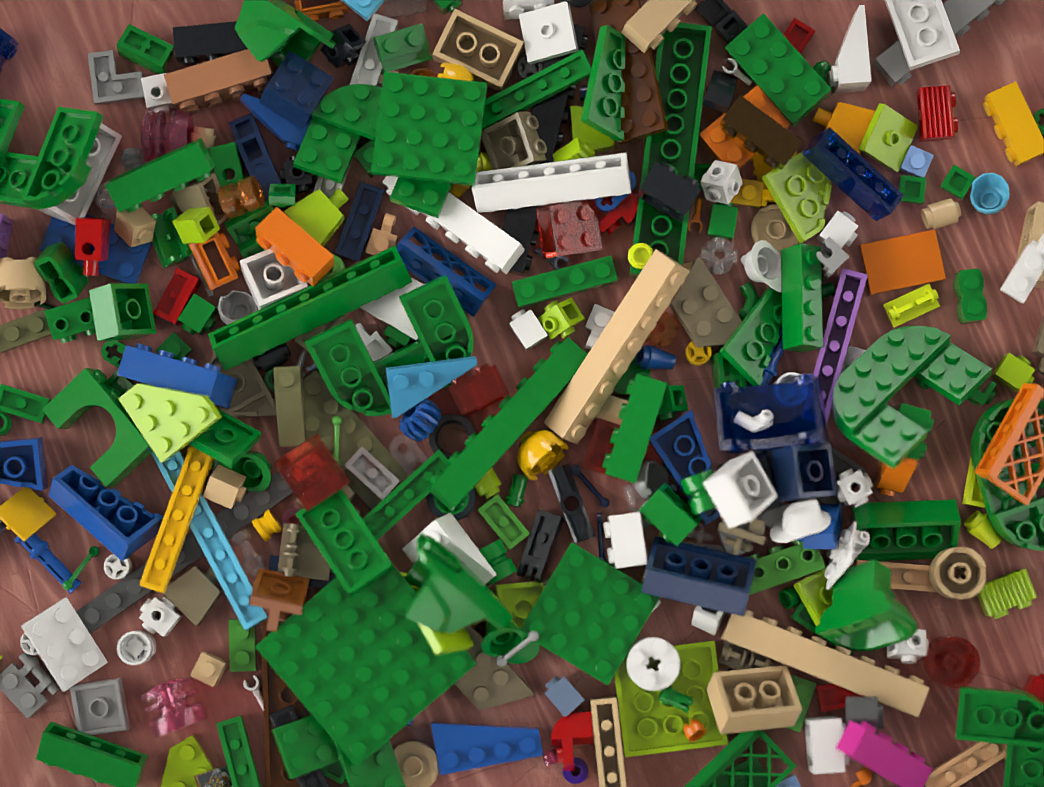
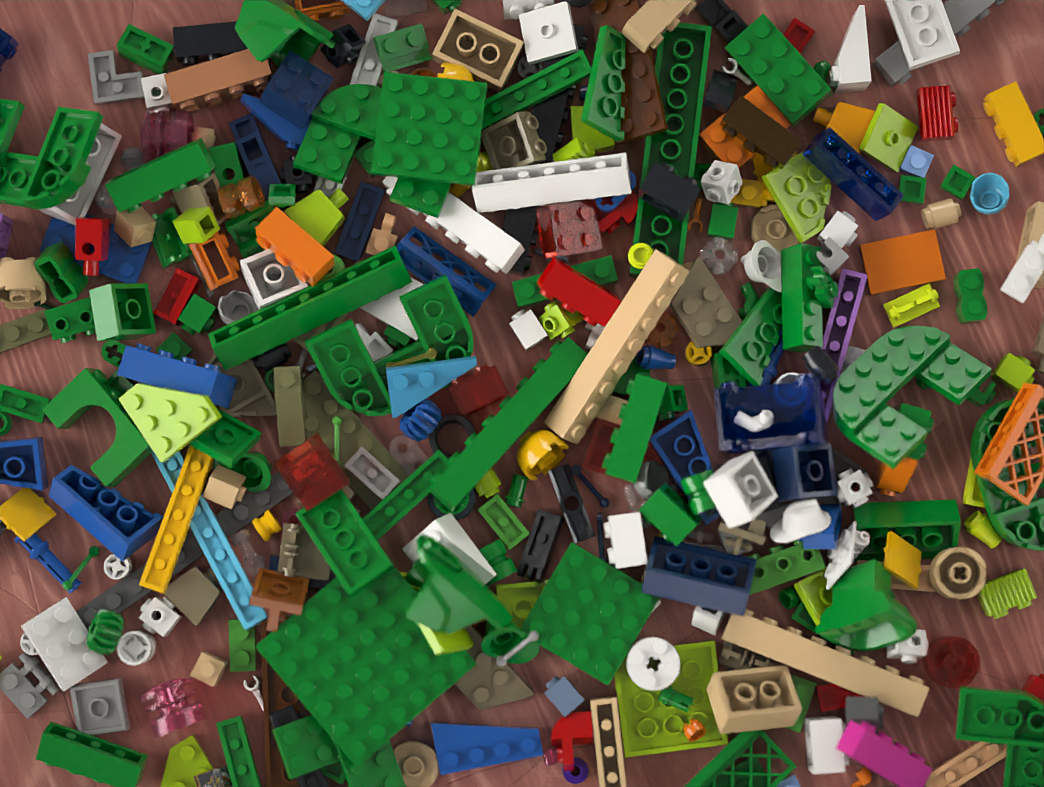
(105, 632): none -> green gear
(430, 354): none -> clear yellow hinge
(578, 292): none -> red brick
(821, 365): none -> black brick
(824, 286): none -> green plate
(902, 560): none -> yellow piece

